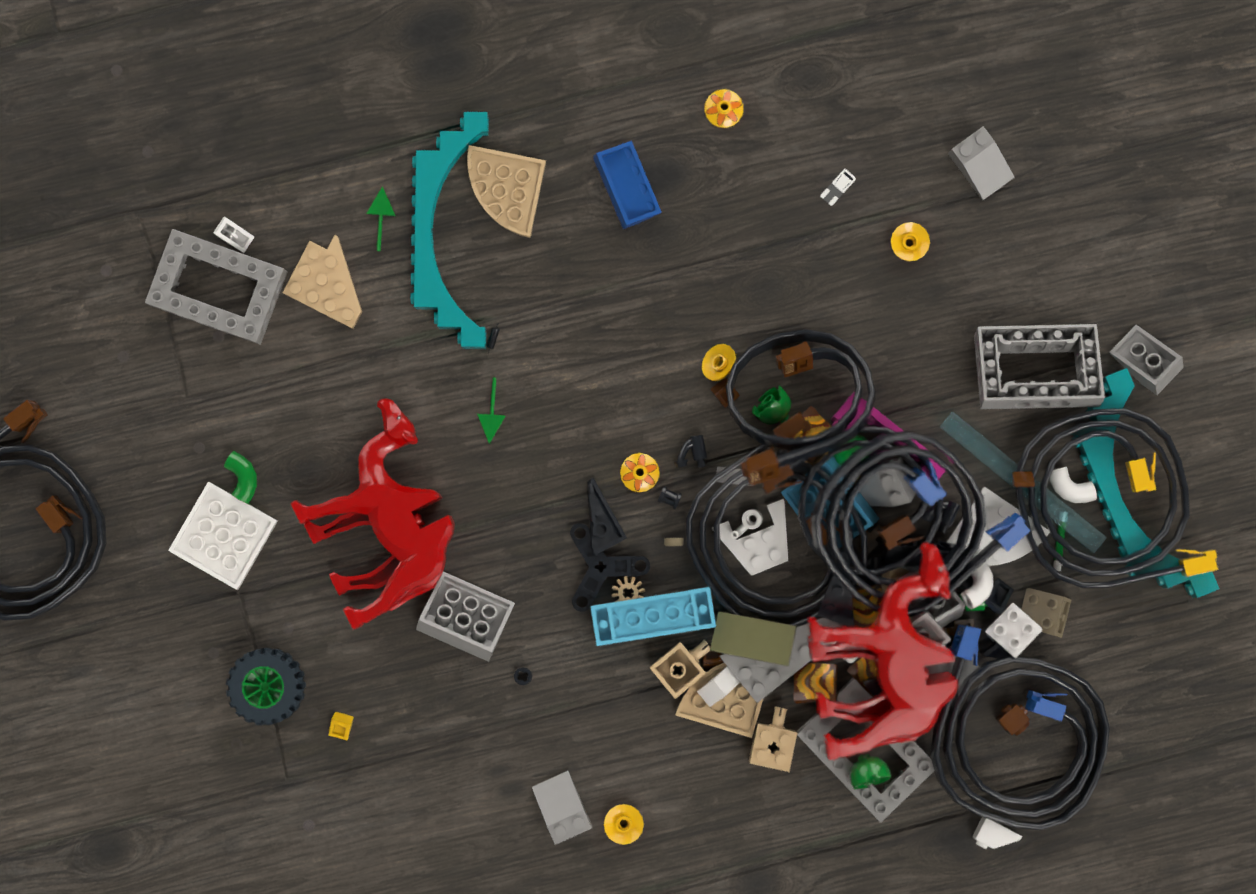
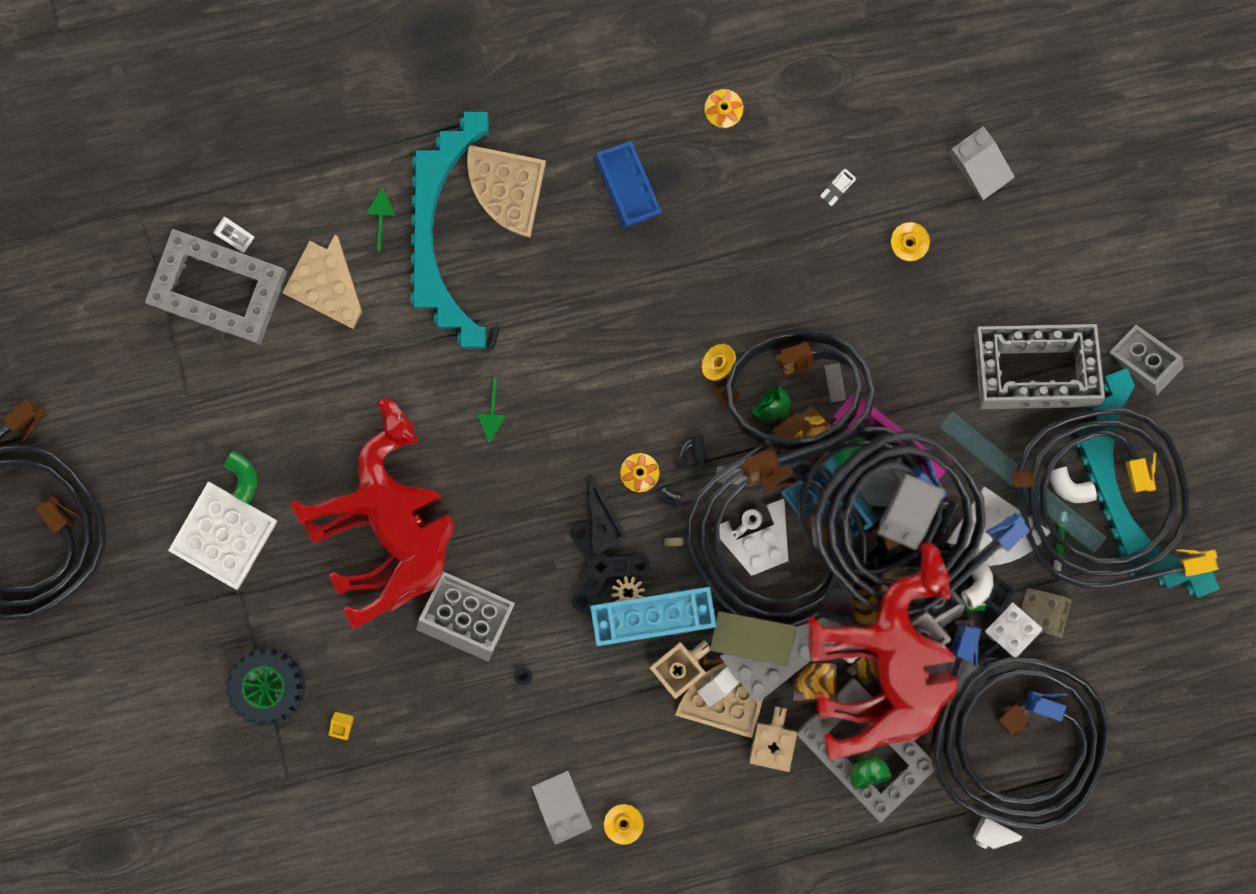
(835, 382): none -> light grey sticker
(910, 511): none -> light grey slope

